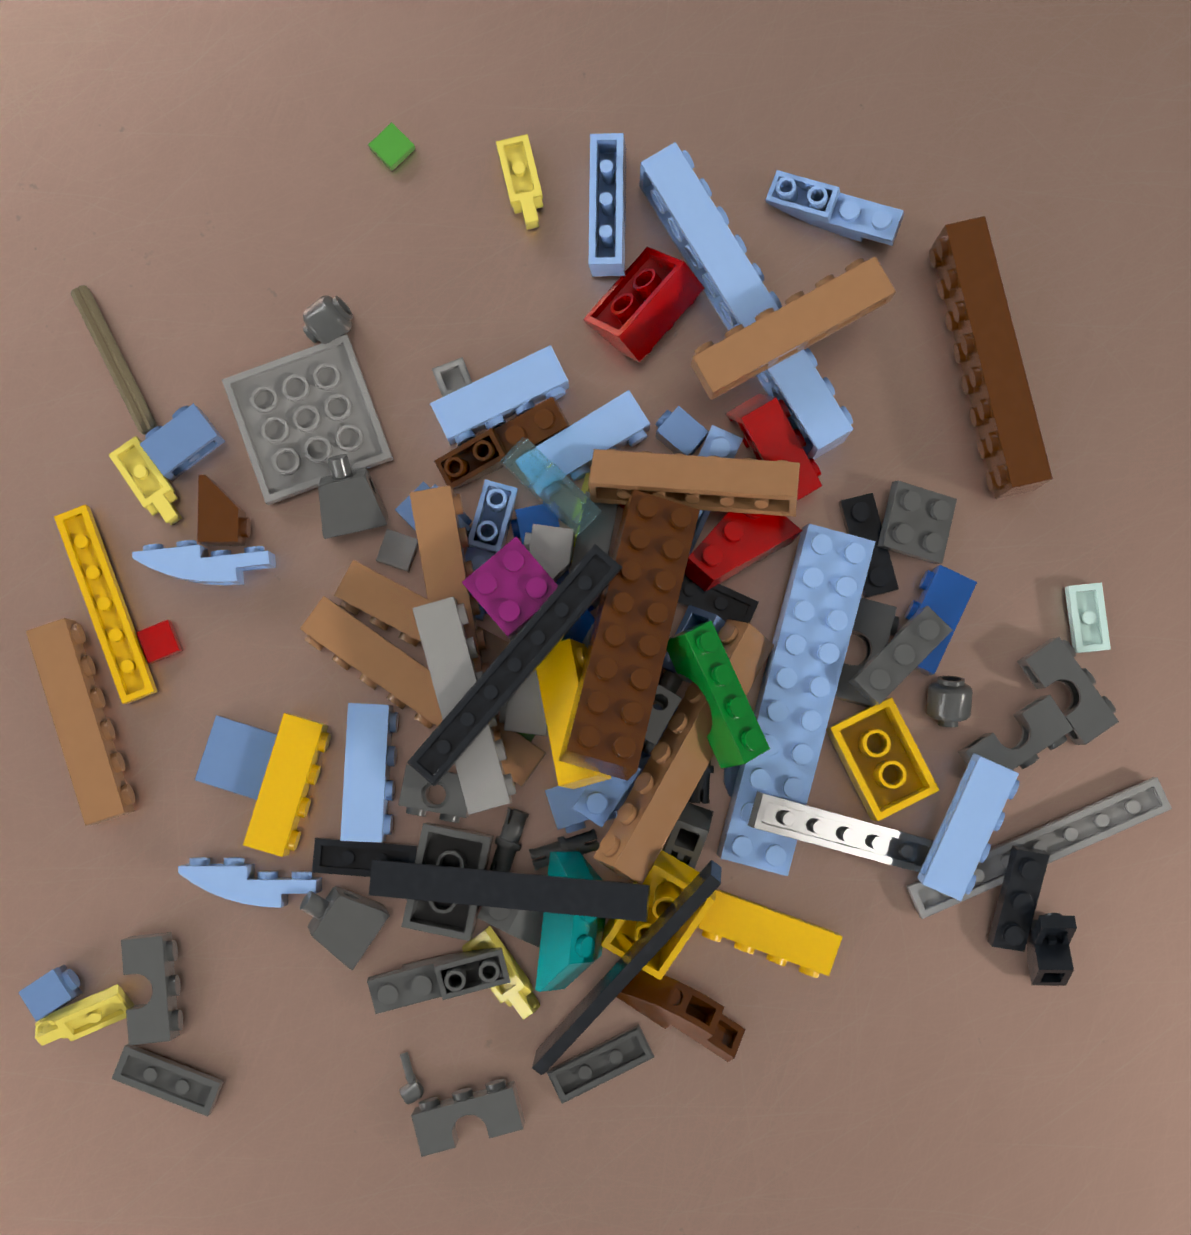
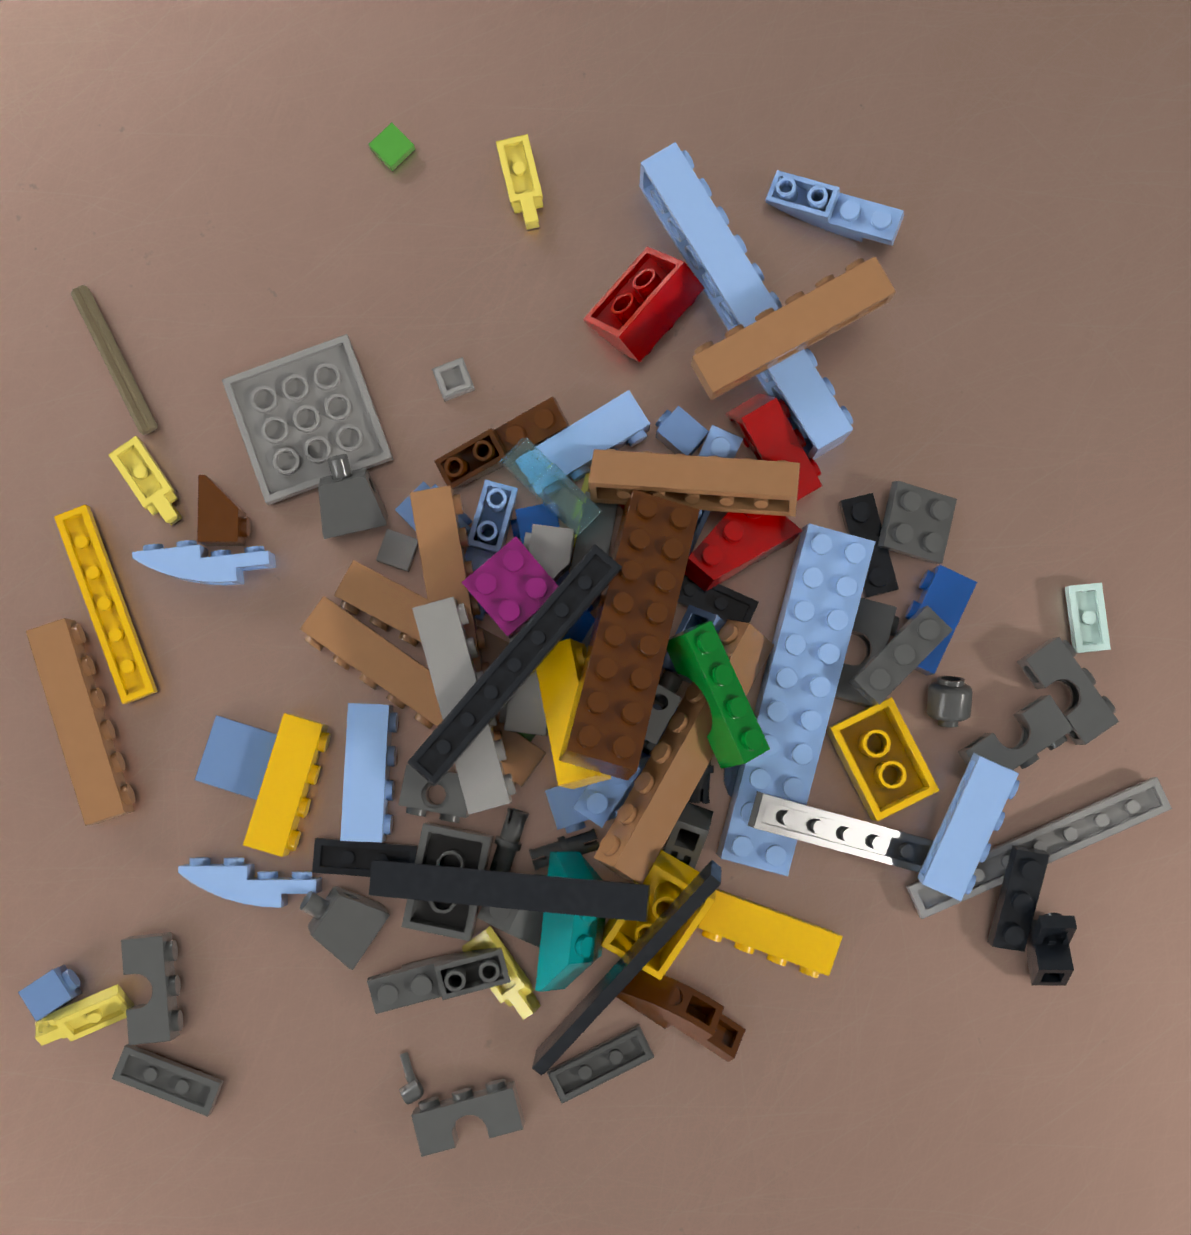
(159, 641): red tile -> none
(181, 441): medium blue brick -> none
(327, 319): dark grey head -> none
(500, 396): light blue brick -> none
(607, 204): light blue brick -> none
(989, 358): reddish brown brick -> none

